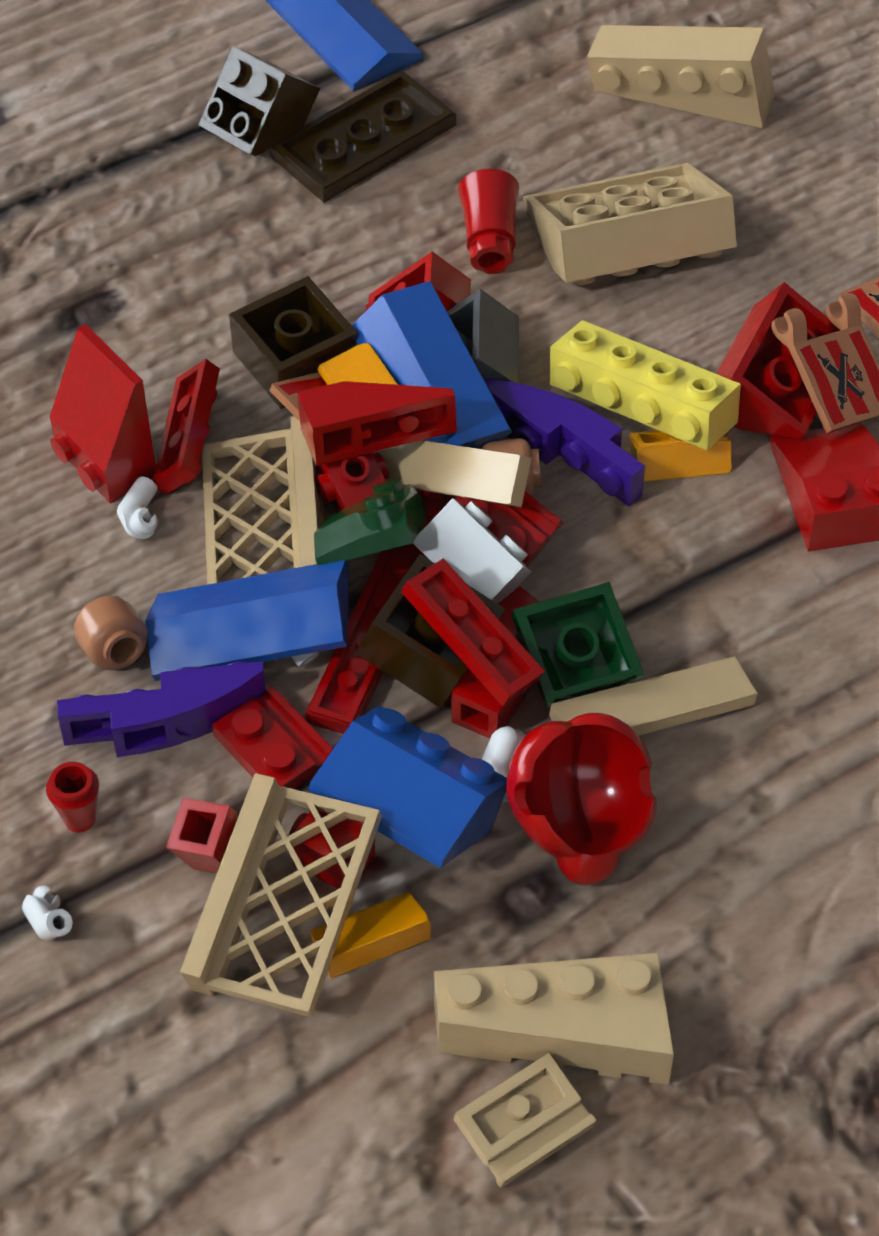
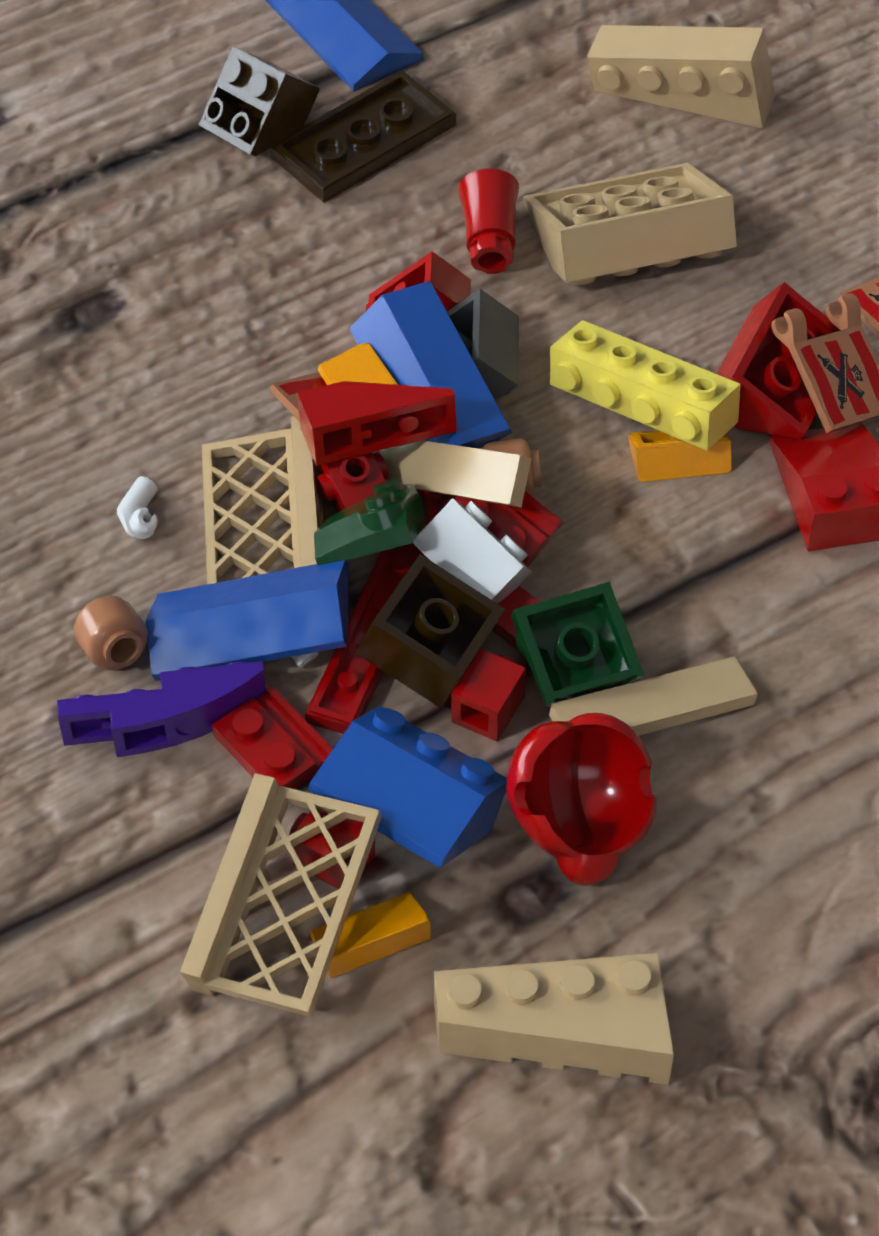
(44, 916): white arm -> none
(74, 795): red cone -> none
(102, 419): red slope -> none
(186, 427): red plate -> none
(202, 833): red brick -> none
(289, 334): dark brown brick -> none
(472, 631): red plate -> none
(501, 749): white arm -> none
(524, 1120): tan plate -> none
(572, 431): dark purple slope -> none

